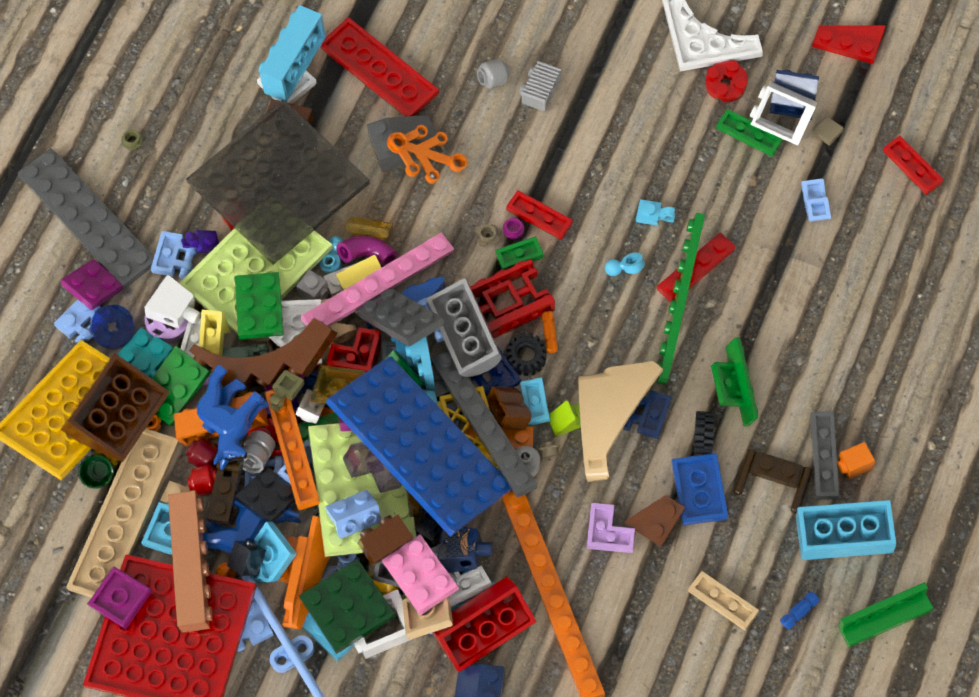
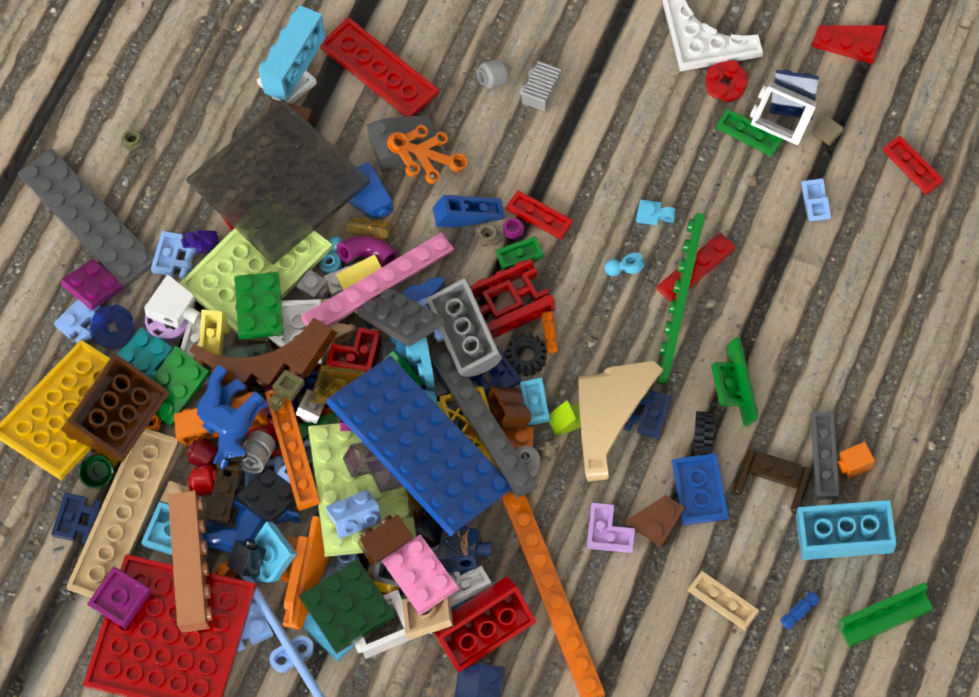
(70, 516): none -> dark blue plate
(372, 199): none -> blue slope
(465, 211): none -> blue slope

